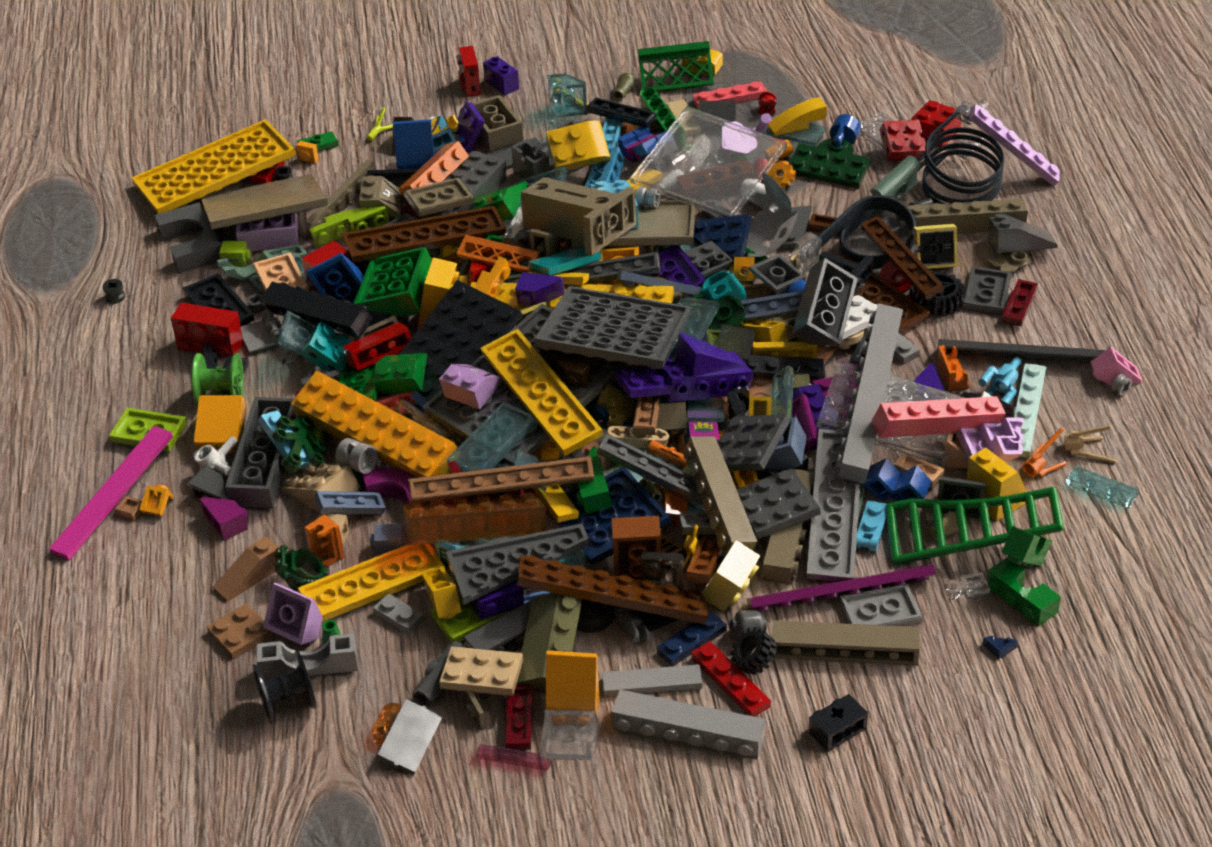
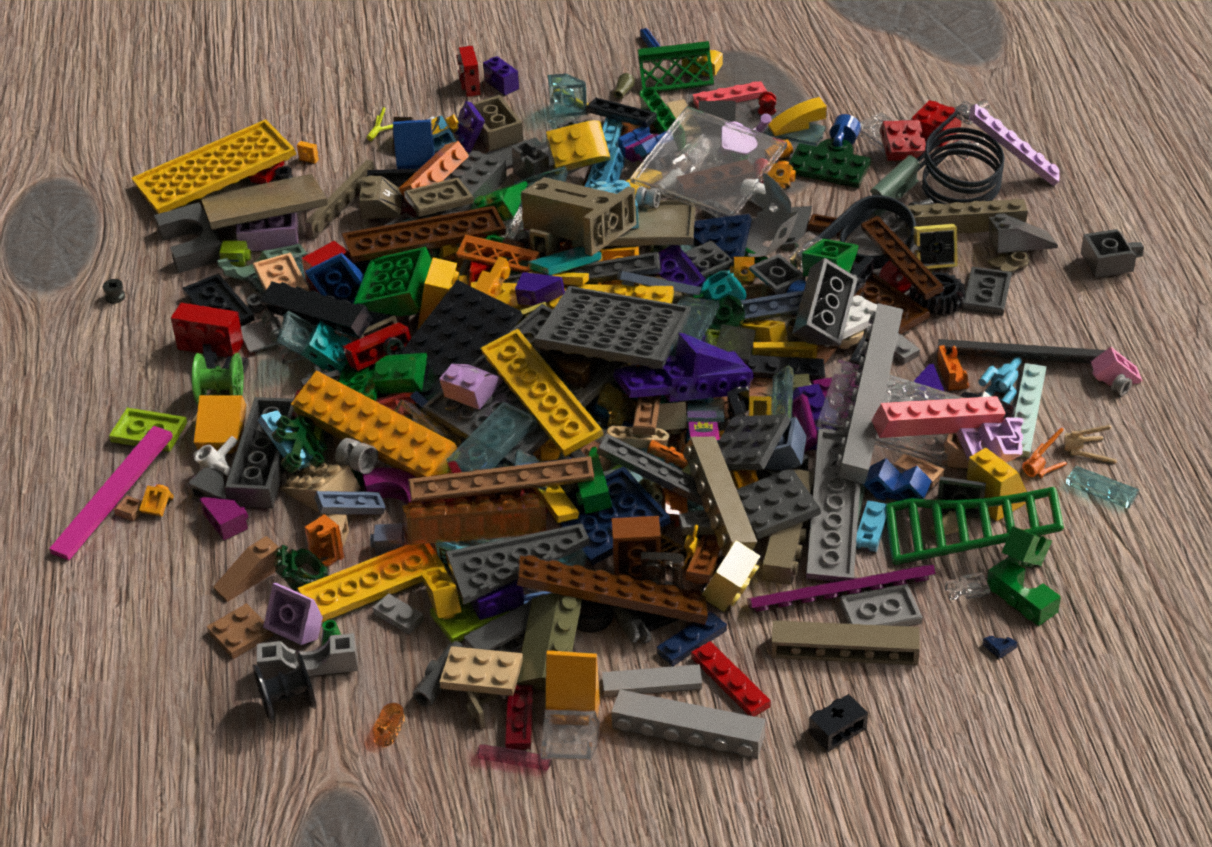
(323, 141): green plate -> none
(348, 221): lime slope -> none
(394, 341): none -> black bush
(409, 736): piece -> none
(649, 38): none -> blue axle
(746, 619): dark grey head -> none
(746, 644): black tyre -> none
(837, 252): none -> green slope
(1019, 302): dark red plate -> none
(1110, 253): none -> dark grey hinge

